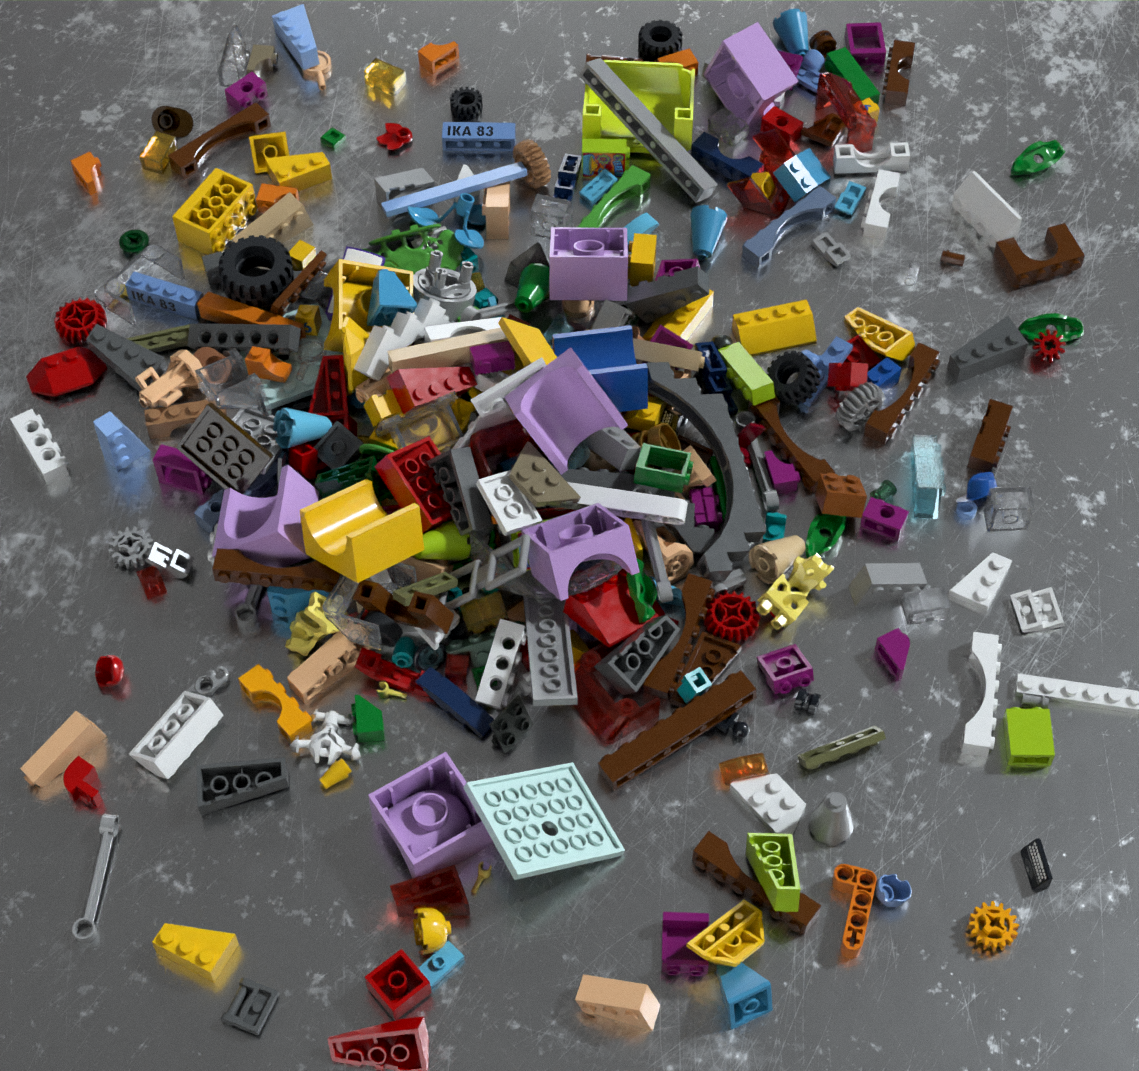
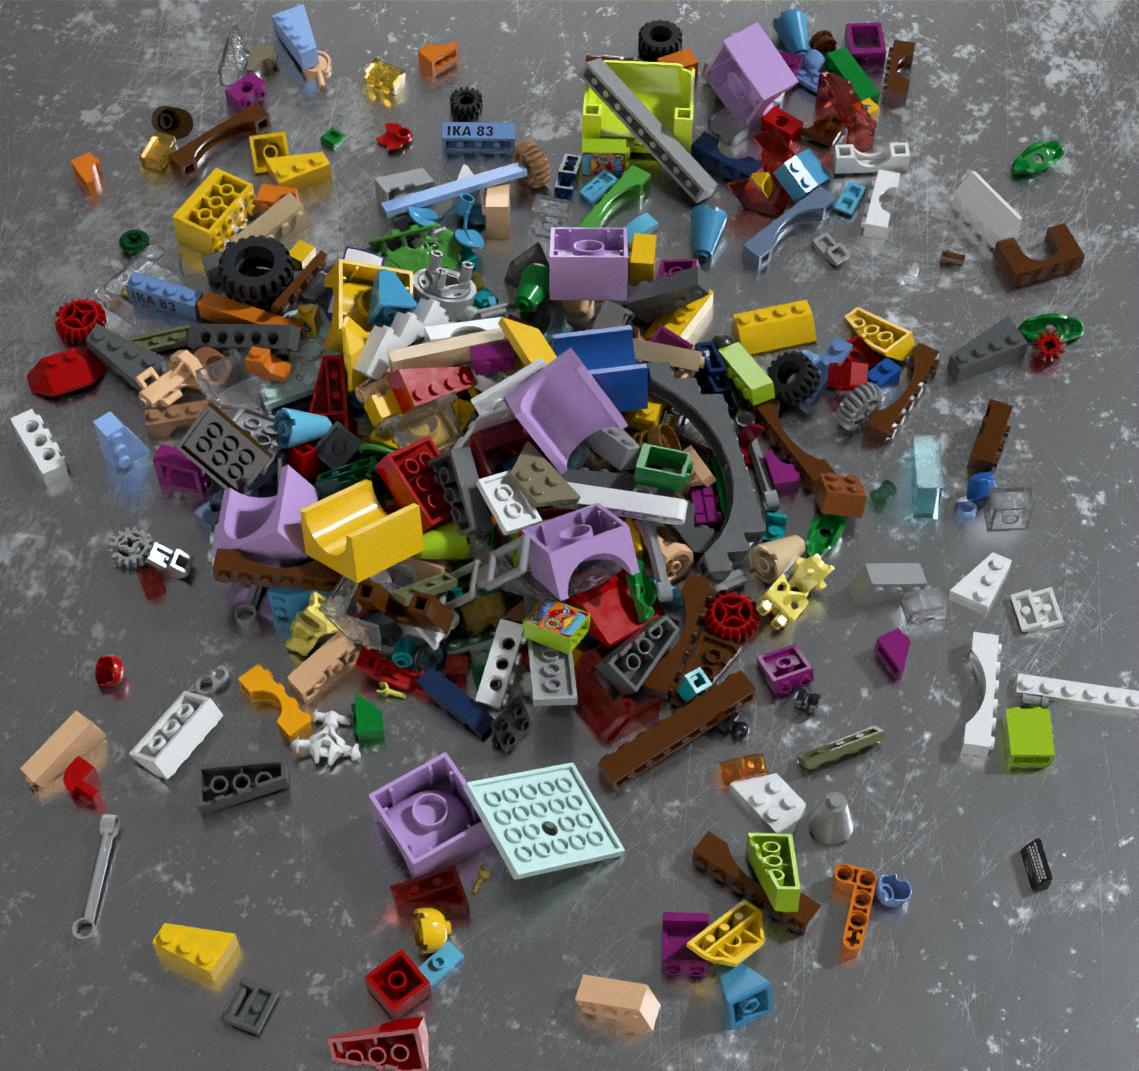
(336, 772): yellow cone -> none
(556, 625): none -> brick
(874, 519): magenta brick -> none
(996, 917): light orange gear -> none

